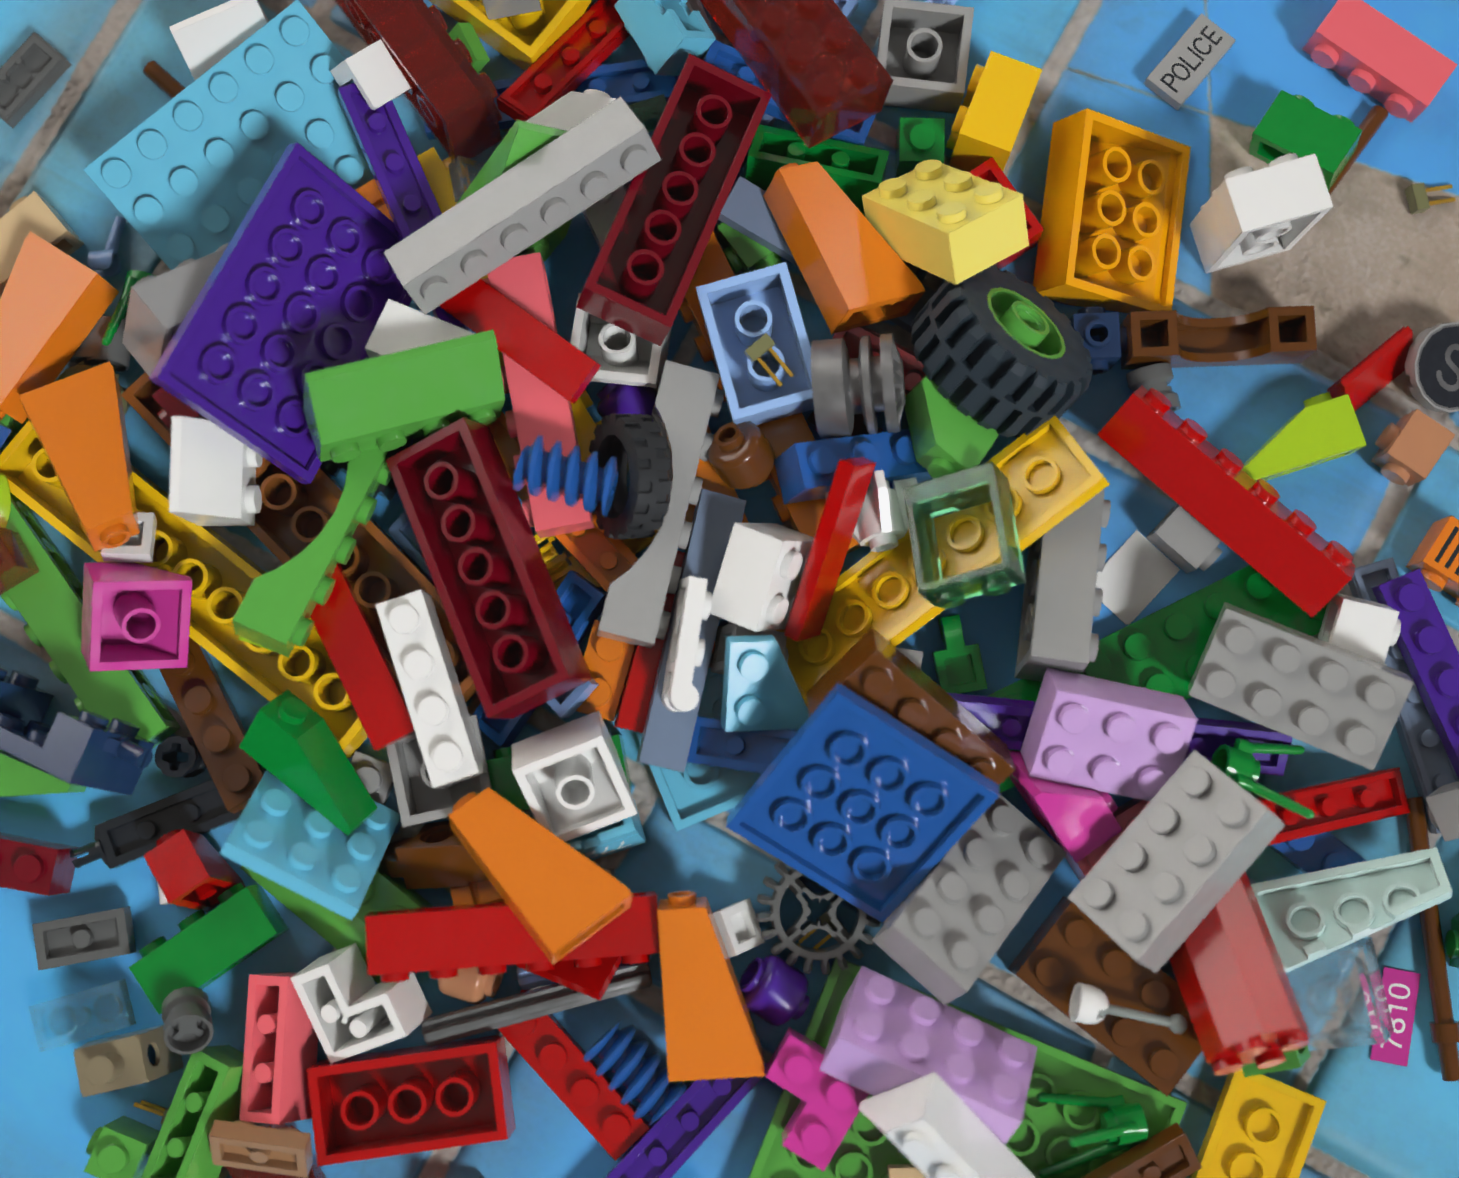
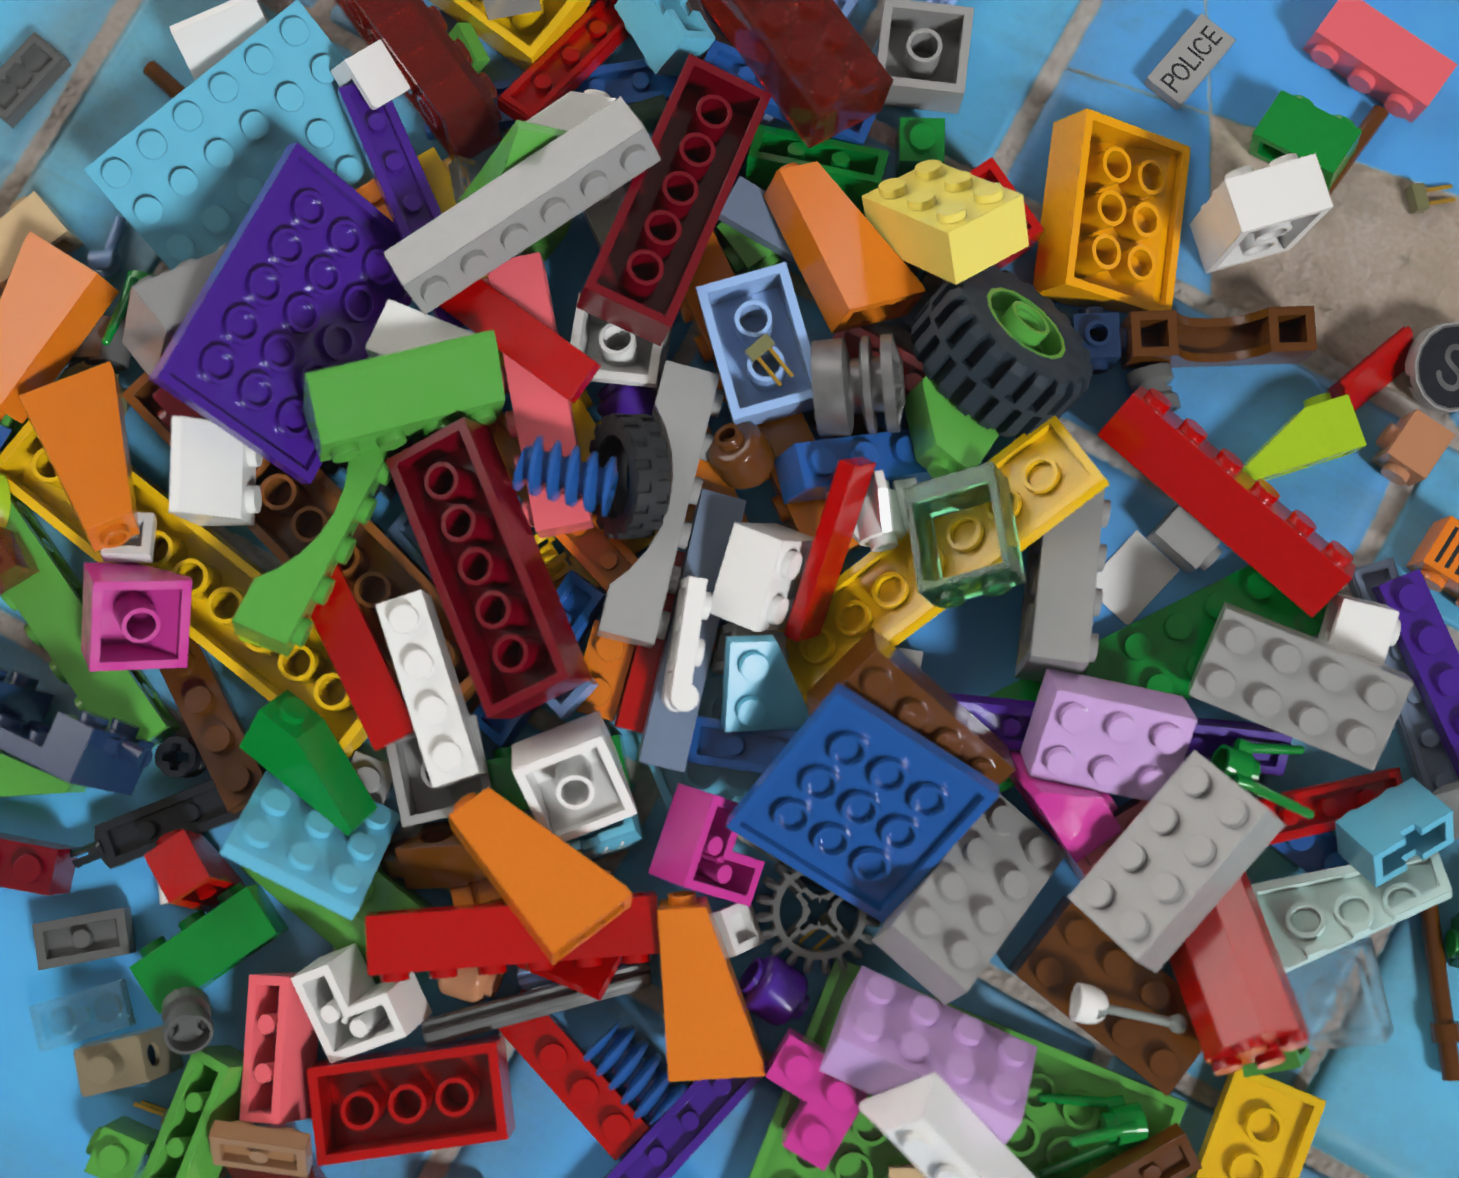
(698, 848): none -> dark pink brick
(958, 666): green plate -> none
(992, 112): yellow brick -> none
(1392, 830): none -> medium azure brick
(1401, 995): dark pink sticker -> none

